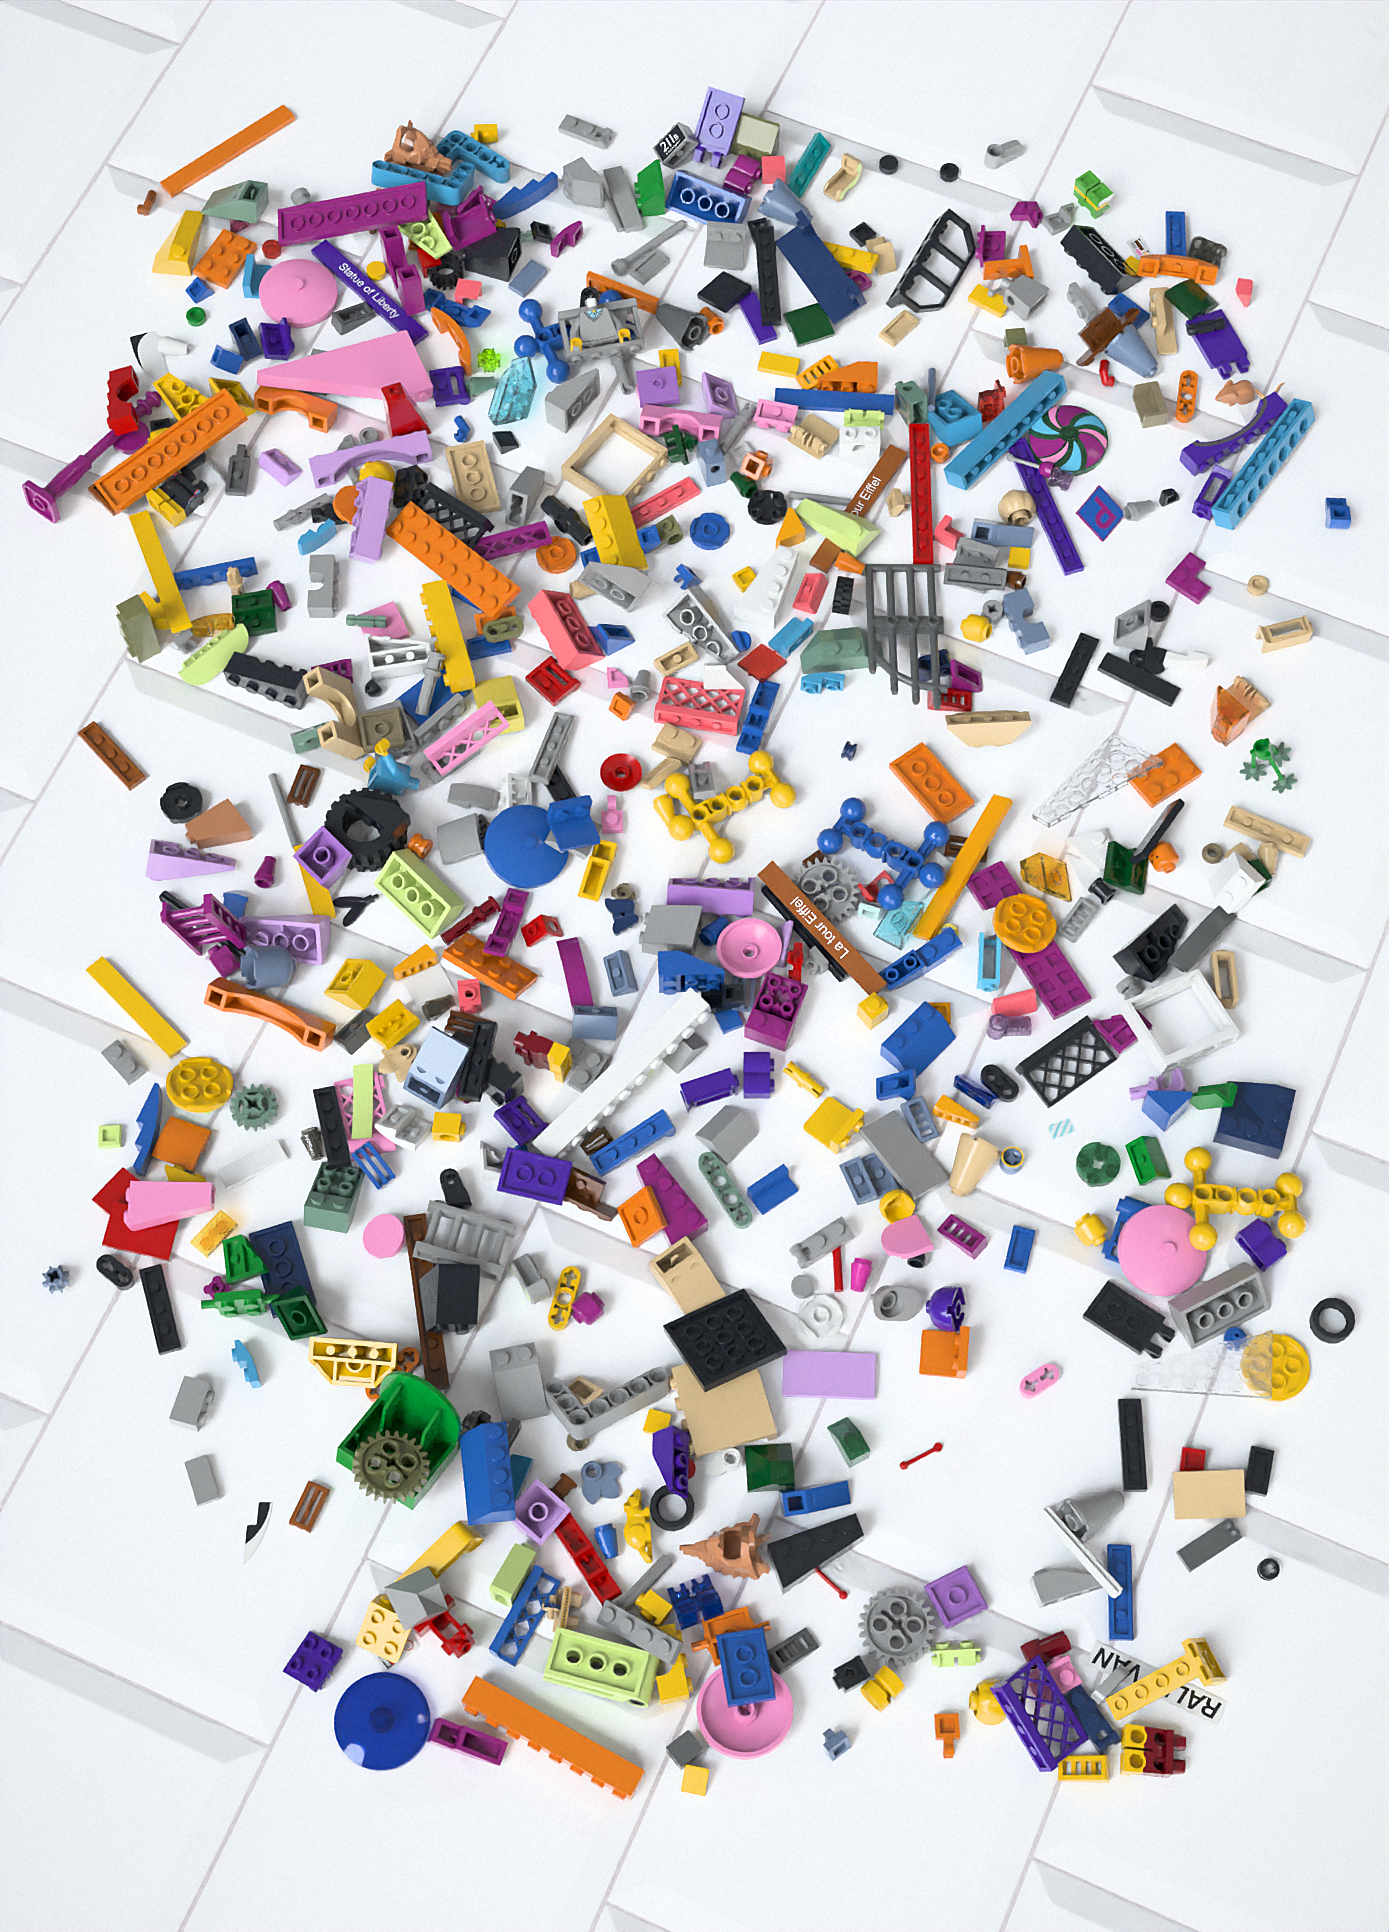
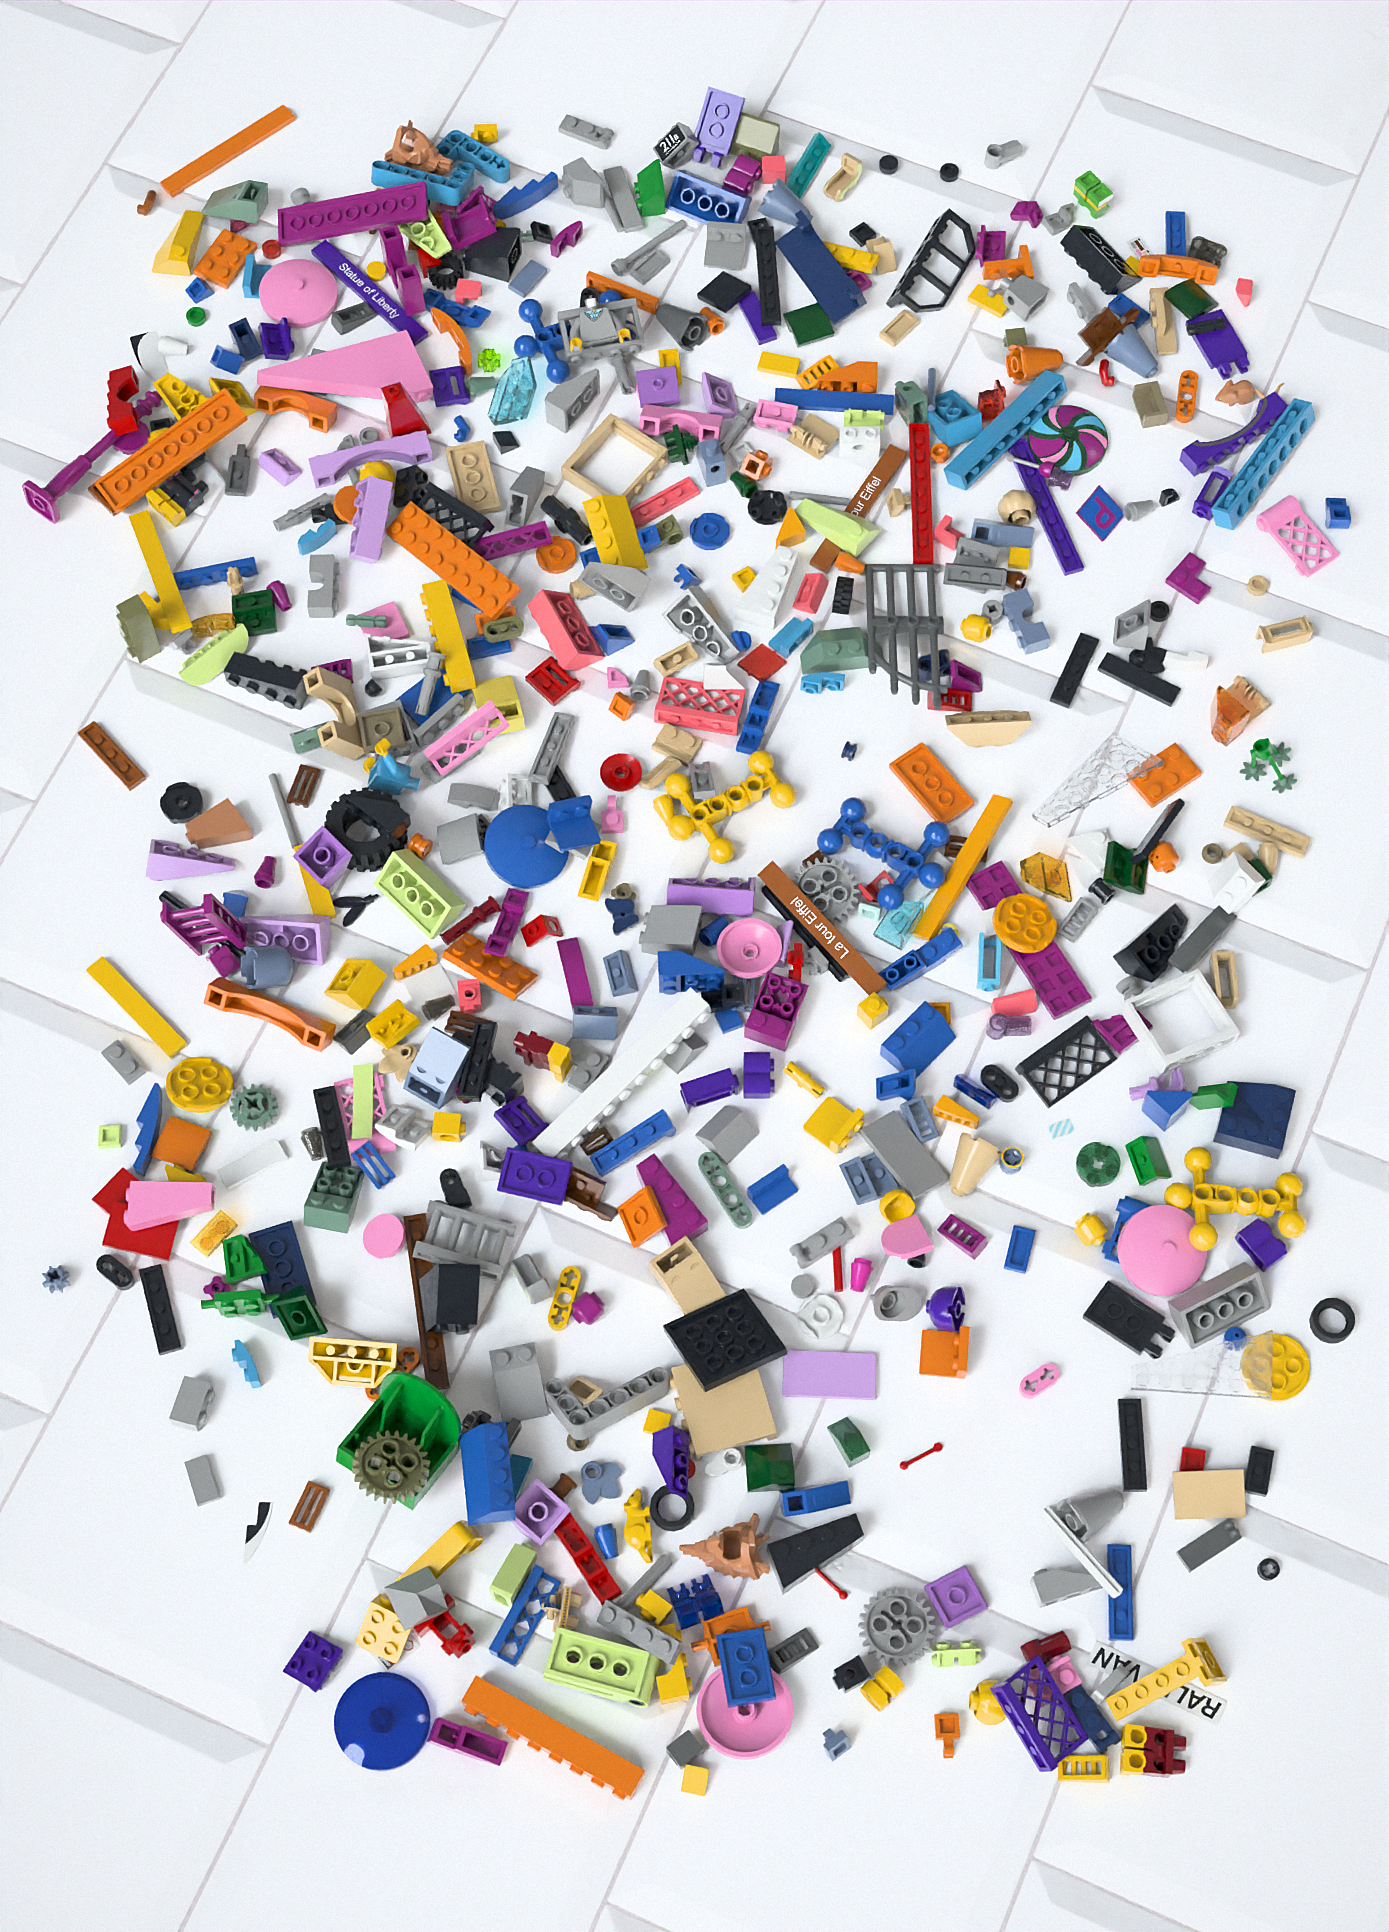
(1285, 513): none -> bright pink piece

